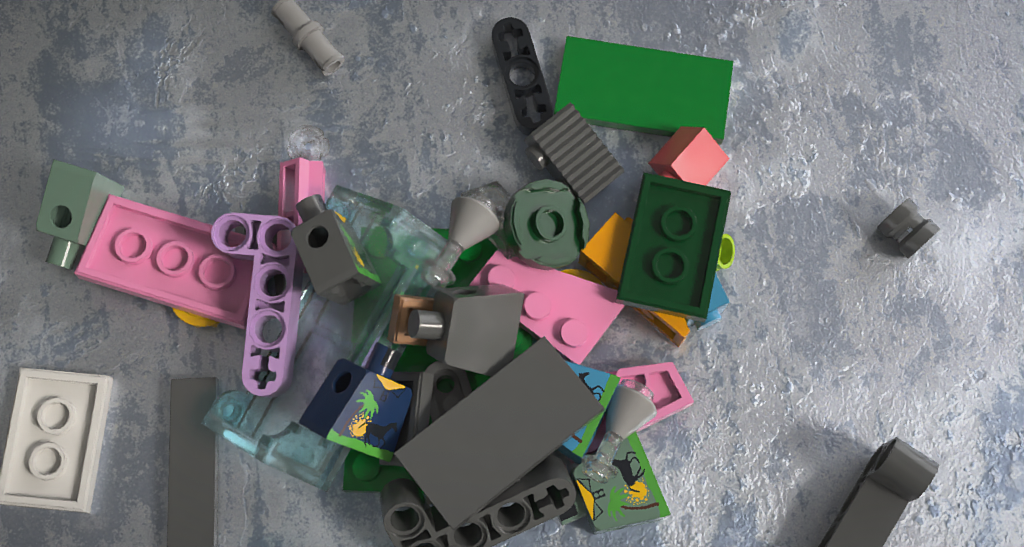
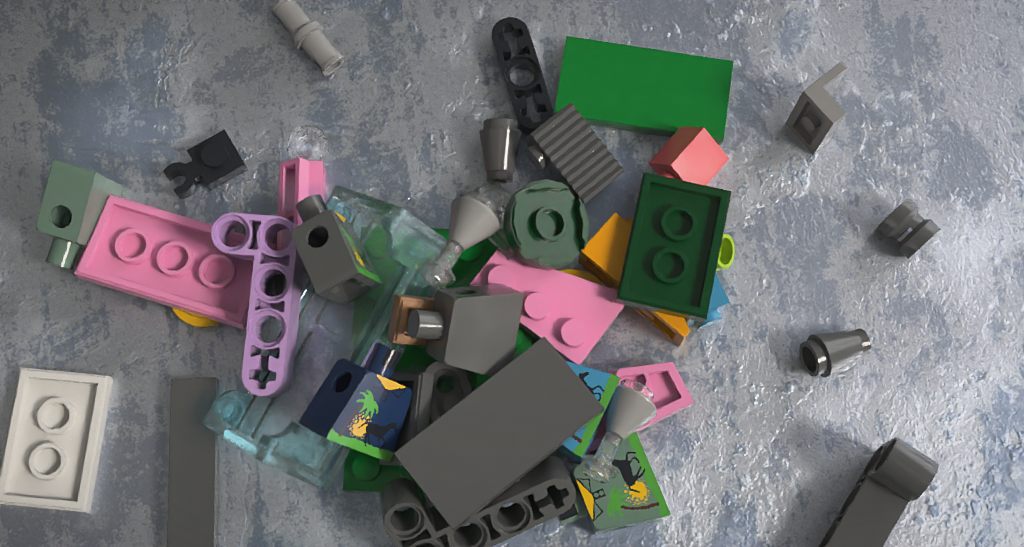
(212, 162): none -> black plate
(500, 148): none -> dark grey cone
(816, 112): none -> light grey panel
(829, 352): none -> dark grey cone

